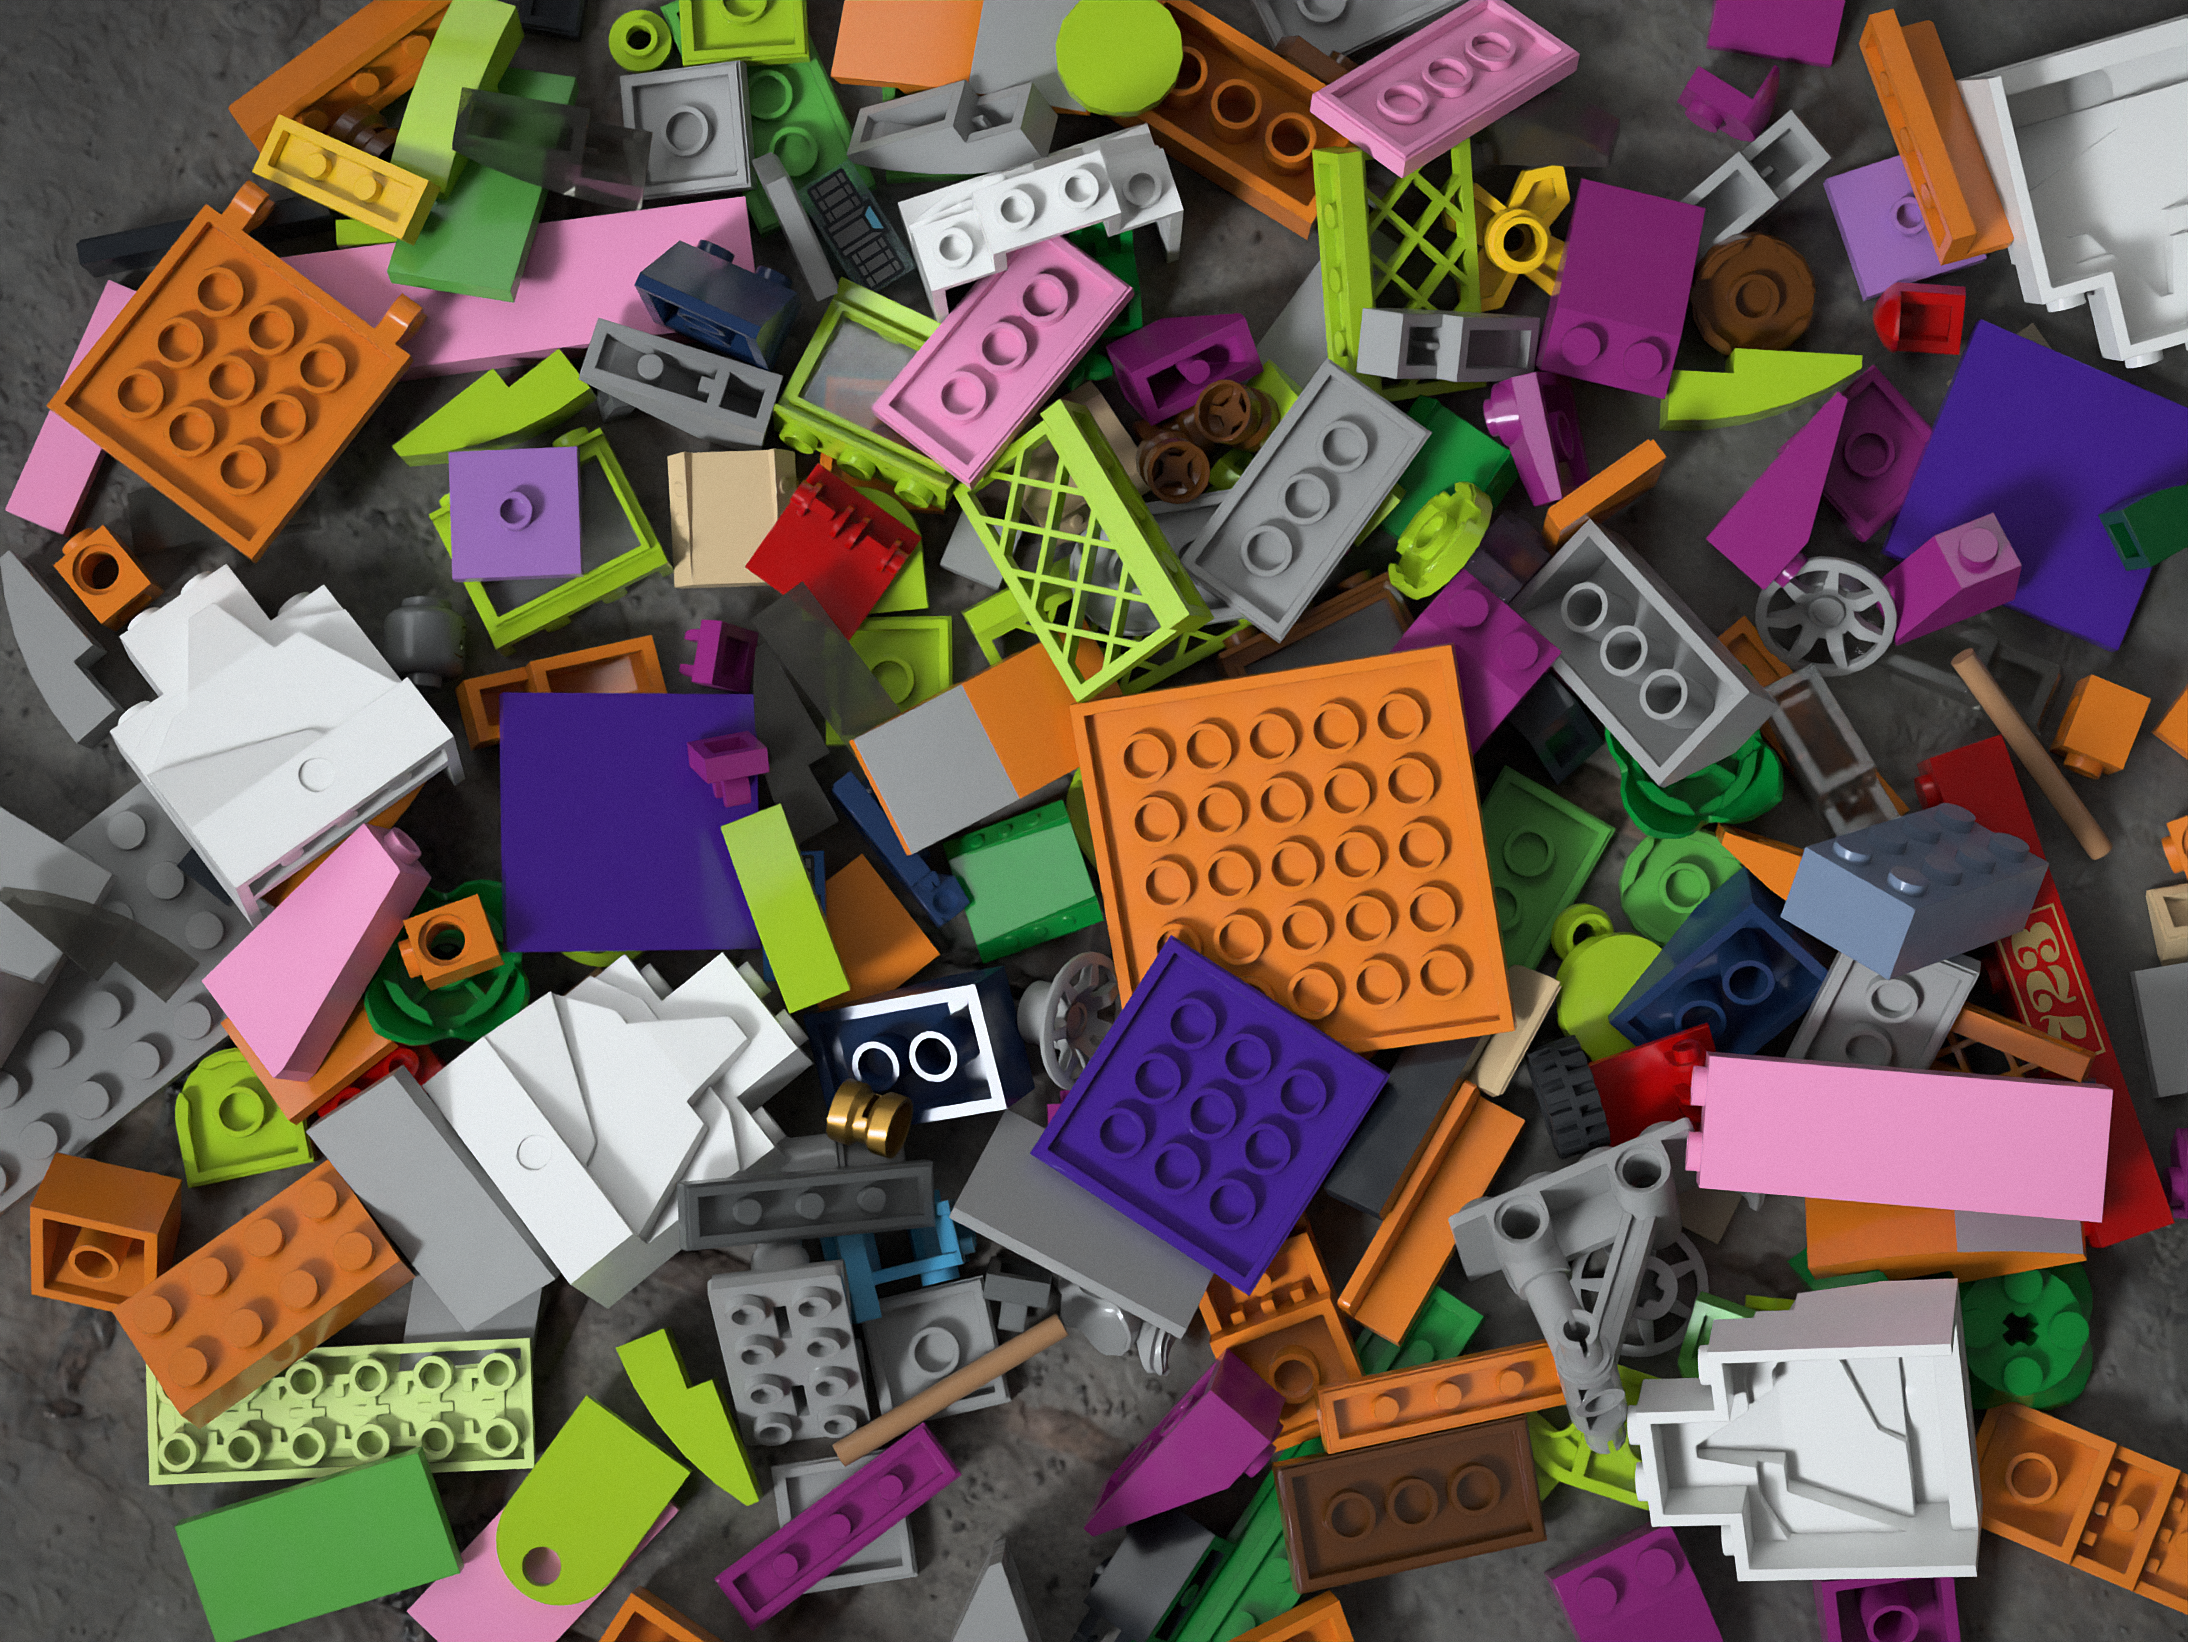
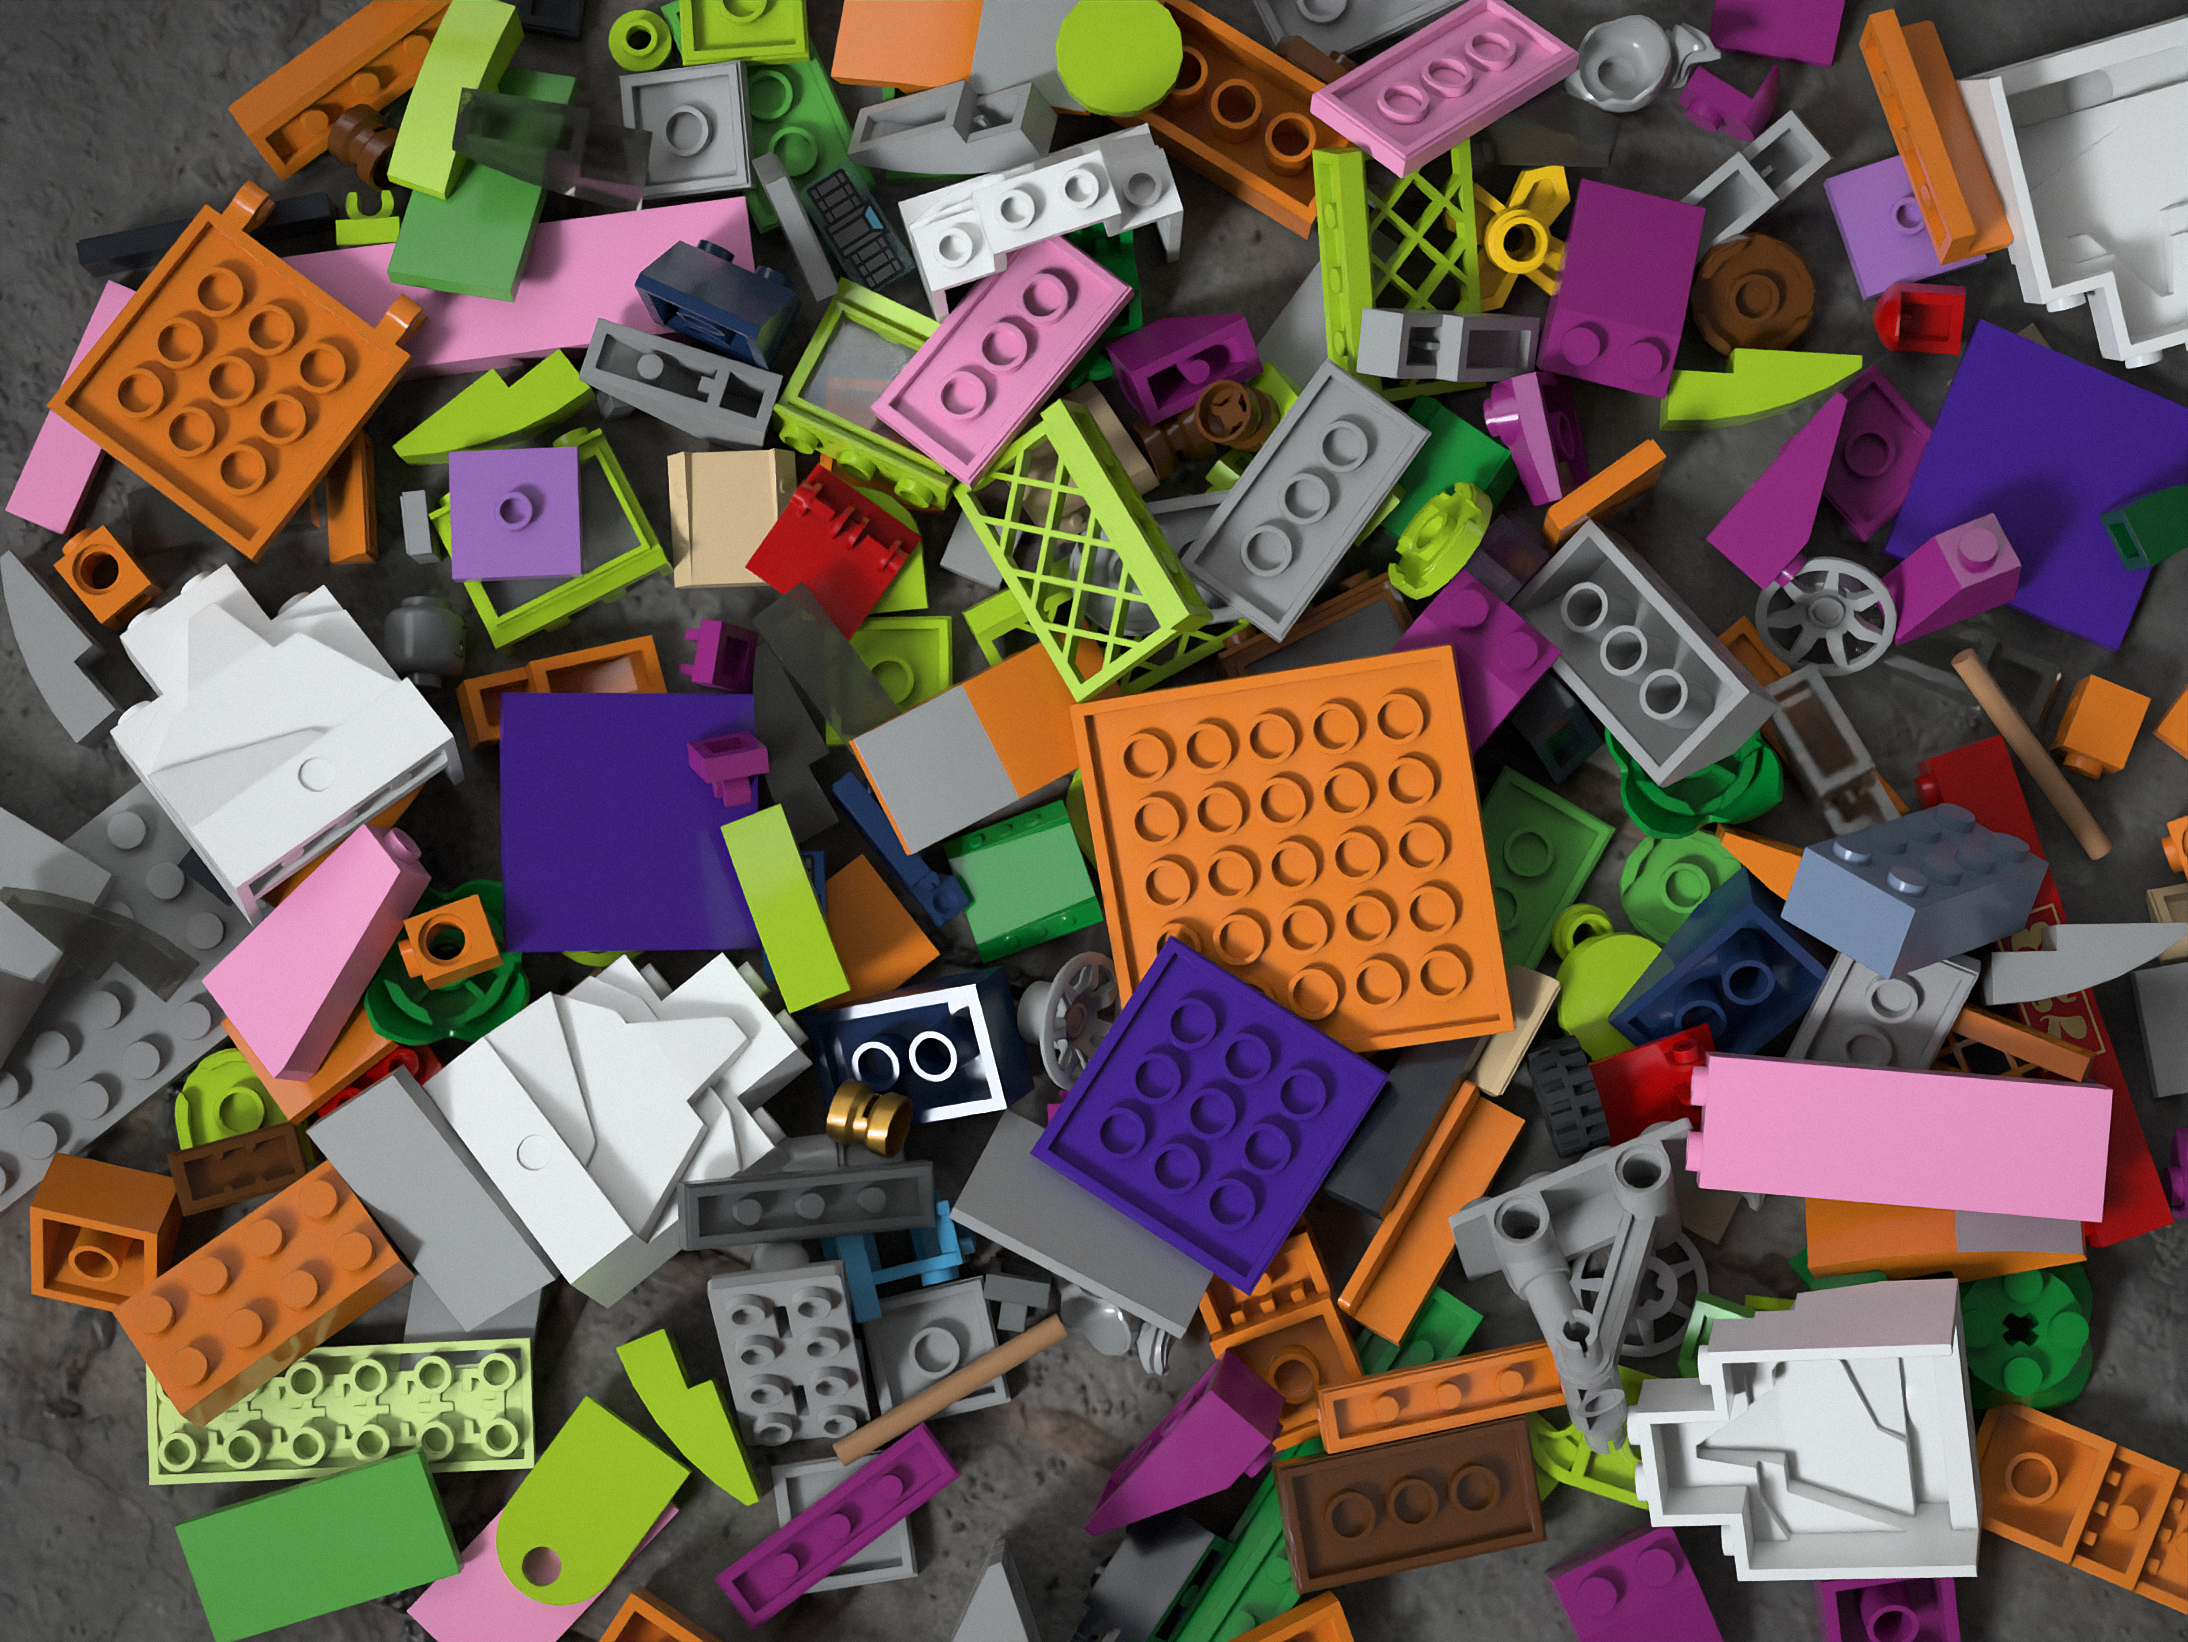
(237, 1168): none -> reddish brown plate
(346, 179): yellow plate -> none
(353, 504): none -> orange slope
(419, 530): none -> light grey tile
(1182, 475): reddish brown wheel -> none
(1633, 60): none -> light grey hair
(2072, 960): none -> light grey slope

